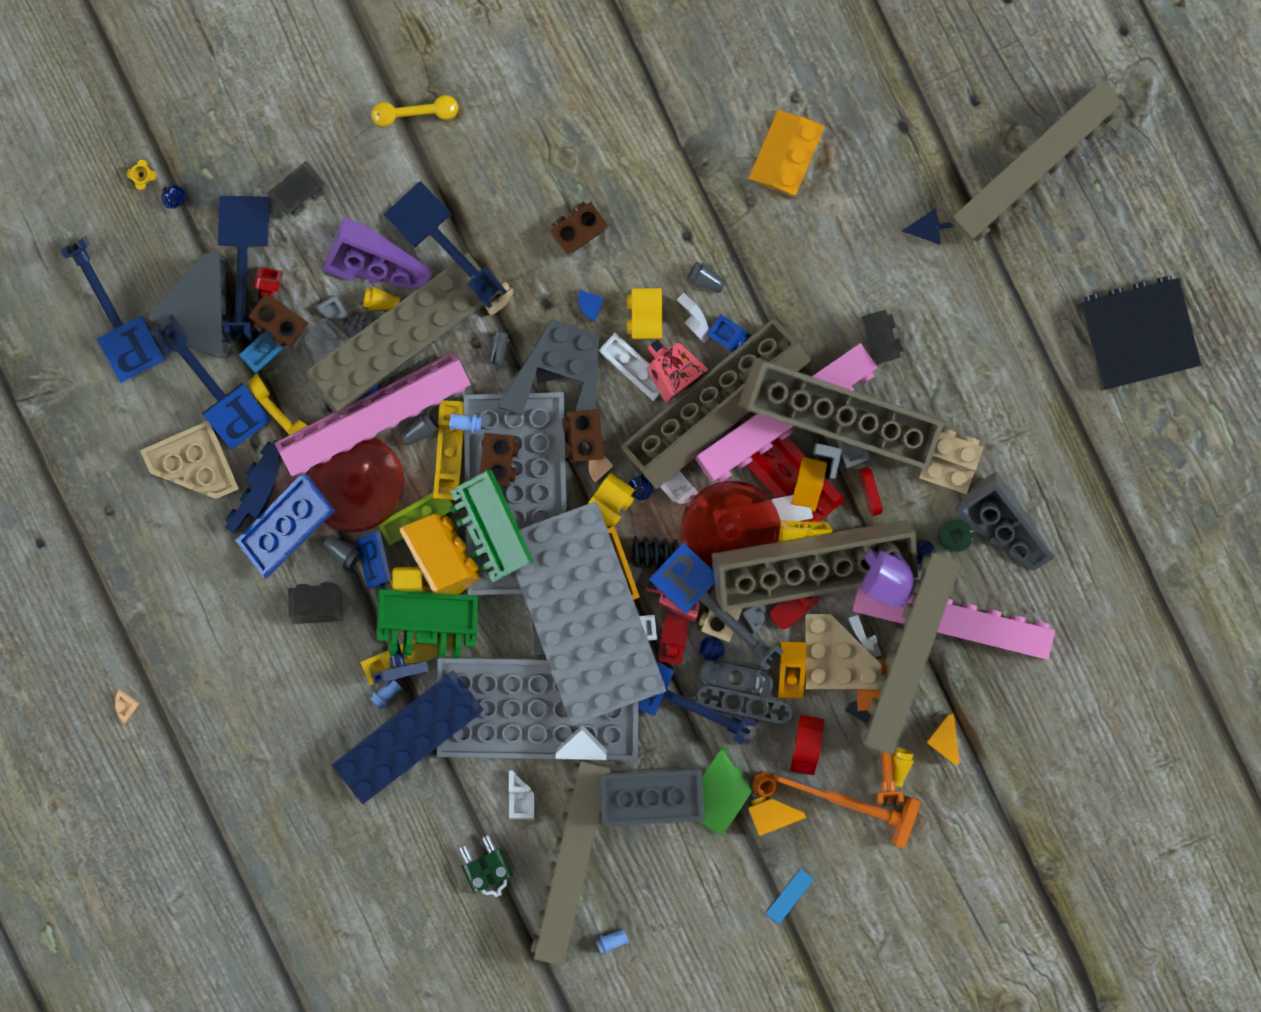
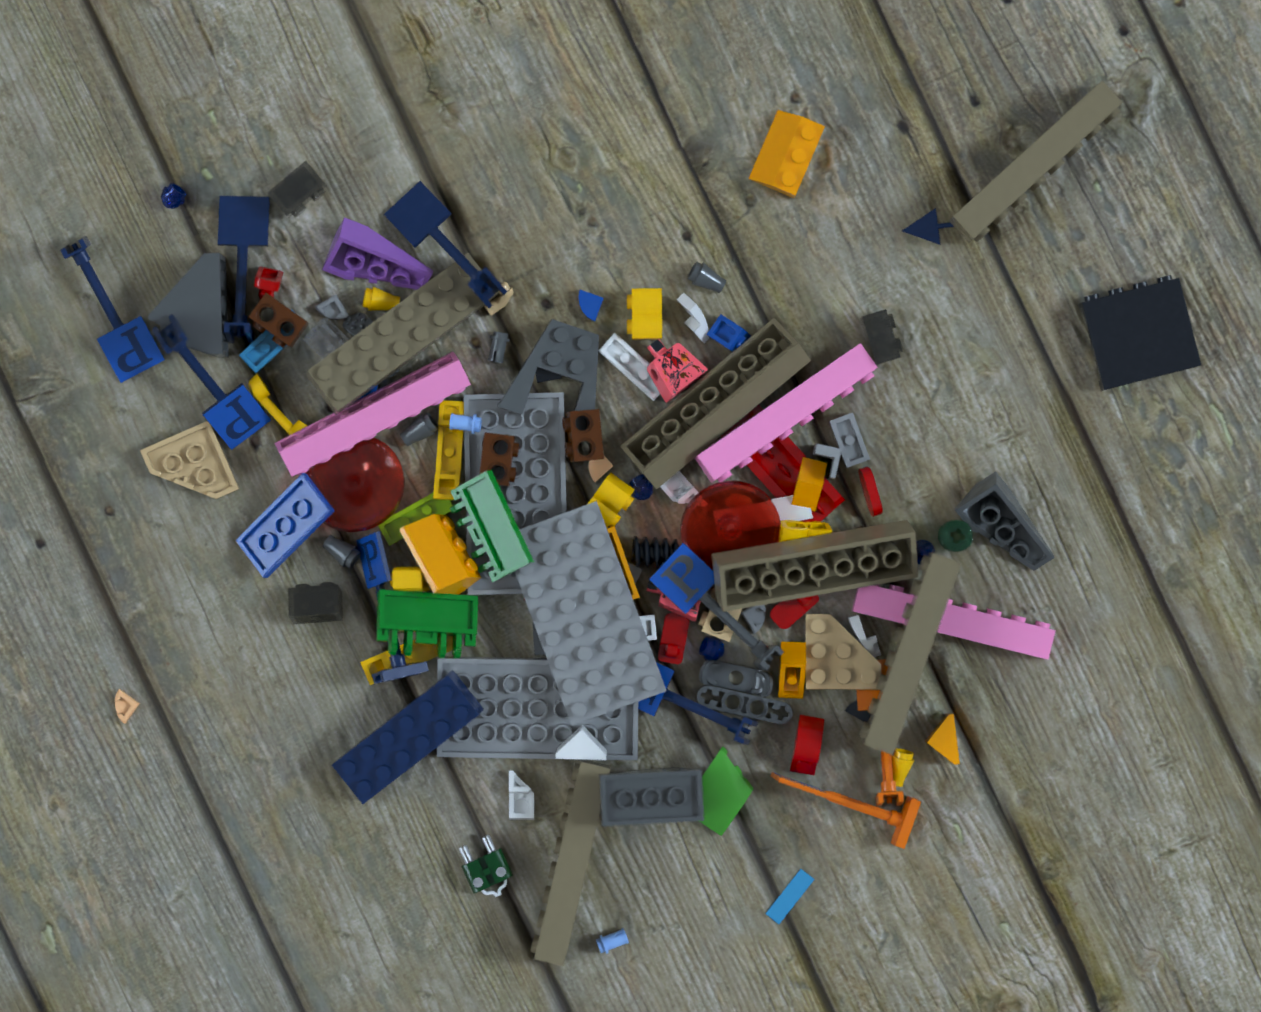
(140, 182): yellow plate -> none
(263, 478): dark blue slope -> none
(386, 693): light blue pin -> none
(444, 108): yellow piece -> none
(583, 233): reddish brown brick -> none
(764, 784): orange plate -> none
(772, 814): light orange slope -> none
(840, 413): dark tan brick -> none
(888, 579): medium lavender brick -> none
(953, 462): tan plate -> none

